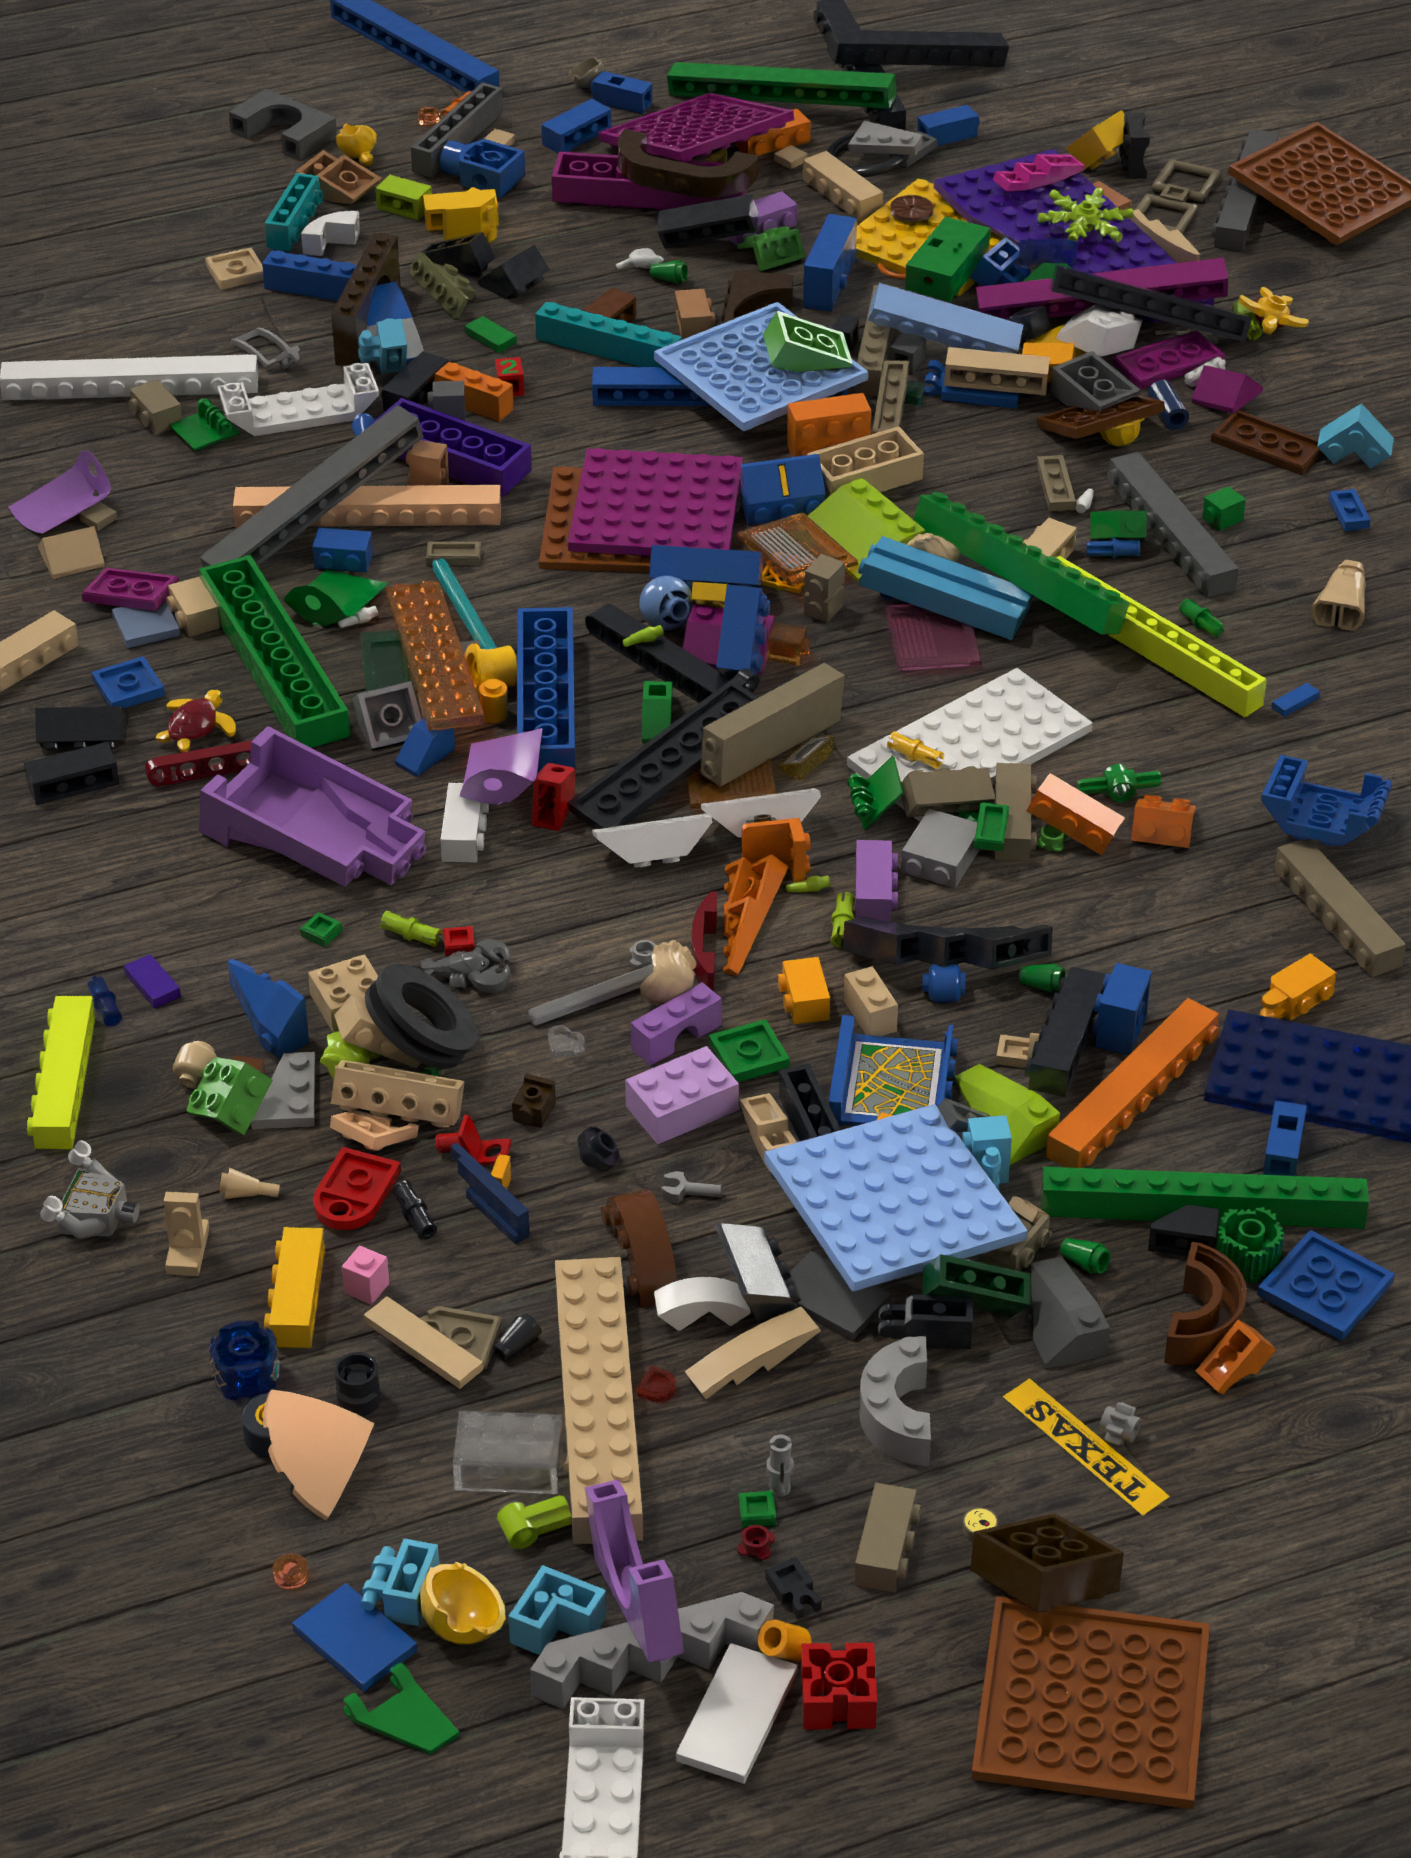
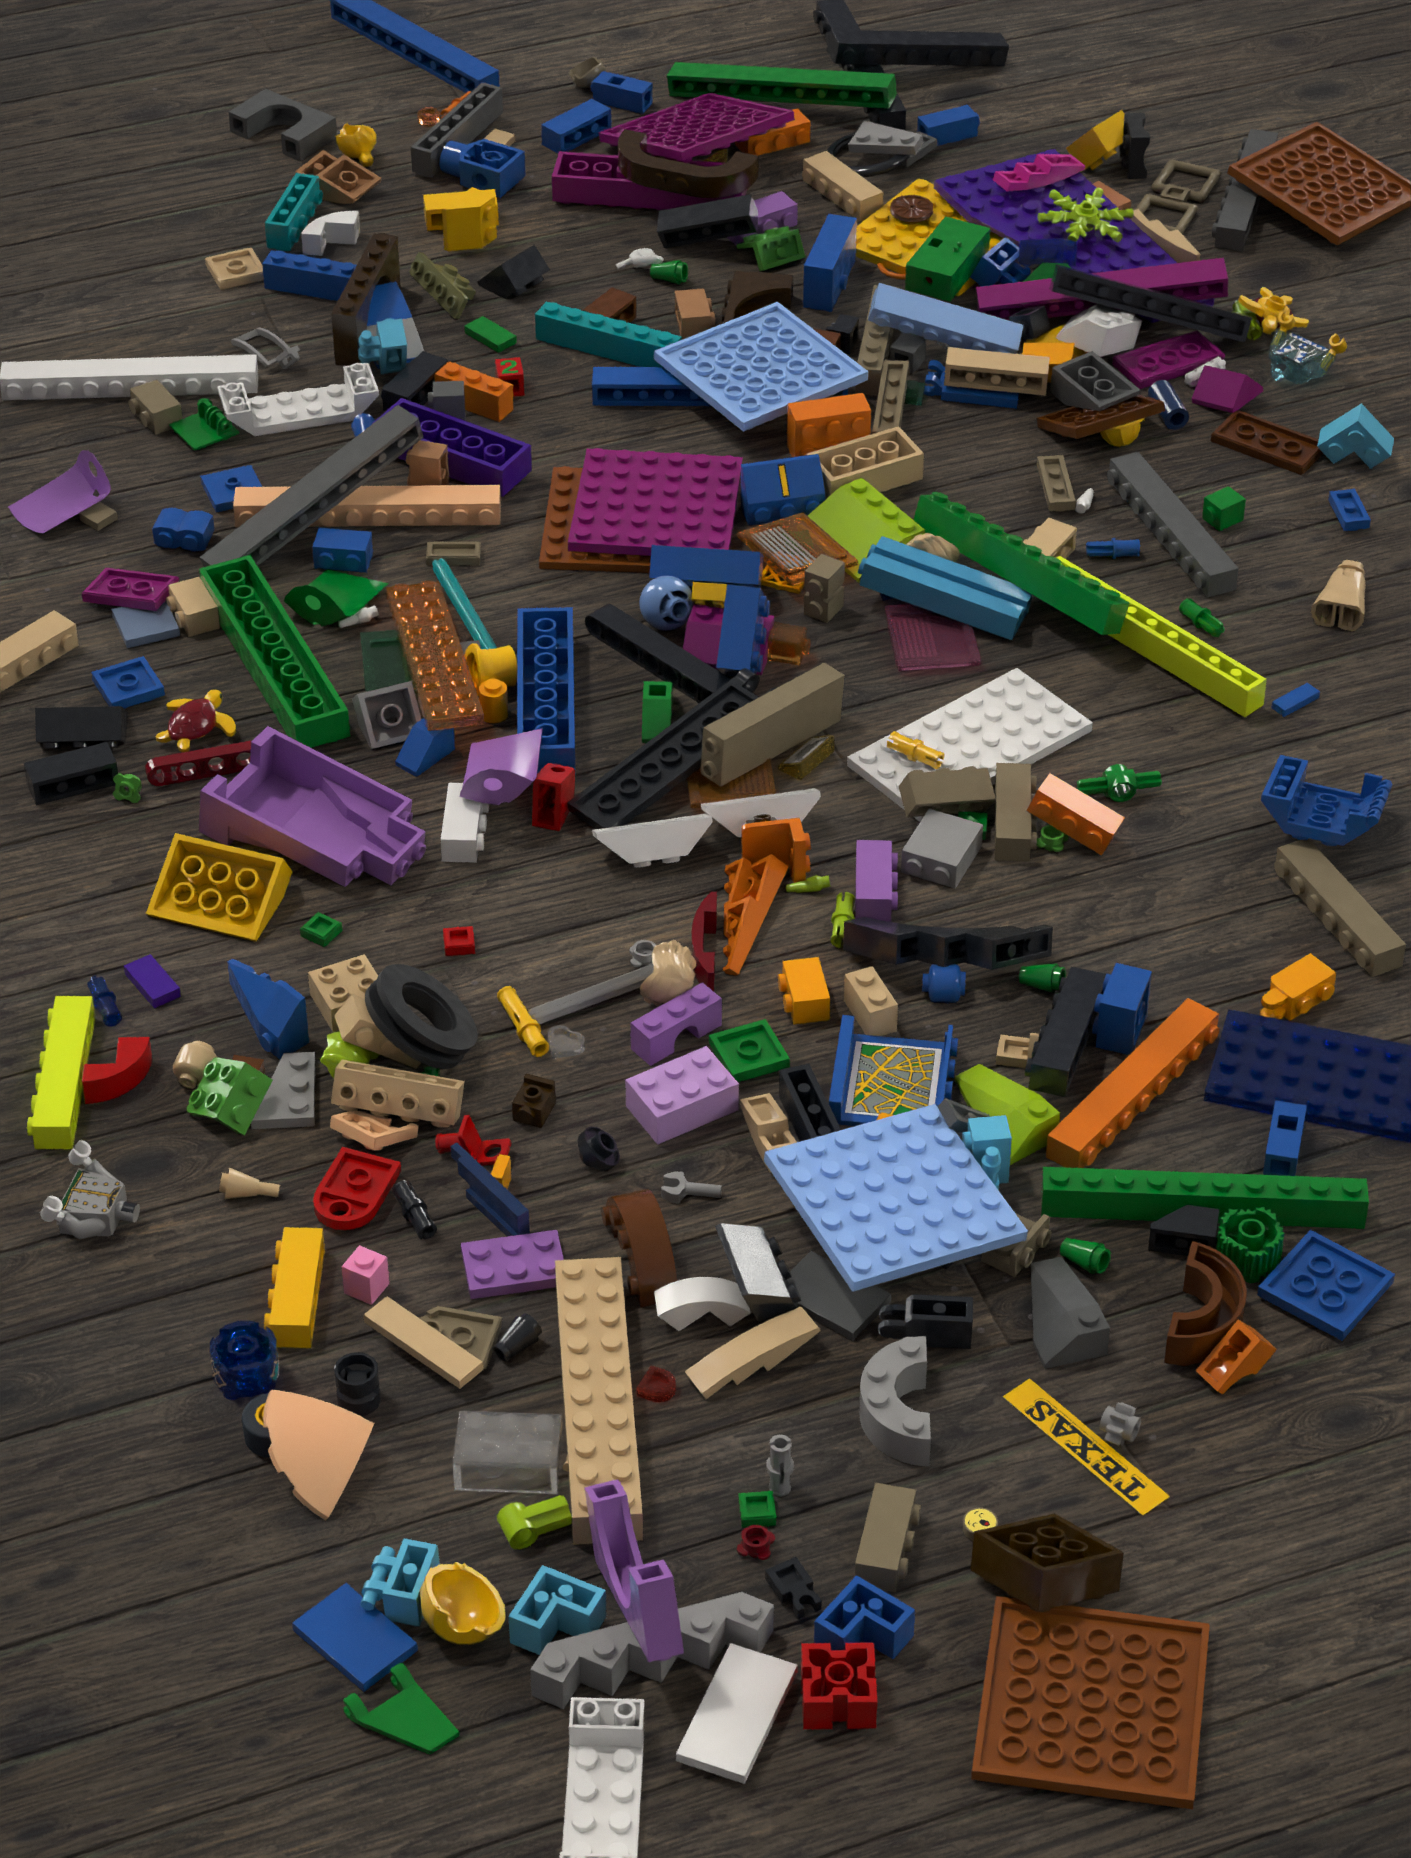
(72, 552): tan slope -> none
(112, 1080): none -> red brick
(129, 781): none -> bright green plate
(183, 529): none -> blue brick
(185, 1232): tan bracket -> none
(219, 887): none -> yellow slope
(221, 485): none -> blue plate
(290, 1571): clear orange tile -> none
(402, 197): lime brick -> none
(411, 929): lime pin -> none
(464, 253): black slope -> none
(471, 967): dark grey animal -> none
(511, 1263): none -> medium lavender plate
(527, 1028): none -> yellow pin
(646, 635): lime piece -> none
(782, 1640): light orange brick -> none
(790, 157): tan tile -> none
(804, 345): bright green slope -> none
(867, 1616): none -> blue brick
(876, 793): green hinge -> none
(991, 826): green tile -> none
(992, 1287): dark green brick -> none
(1026, 1209): tan tile -> none
(1118, 525): green slope -> none
(1163, 821): orange bracket -> none
(1299, 357): none -> clear light blue torso

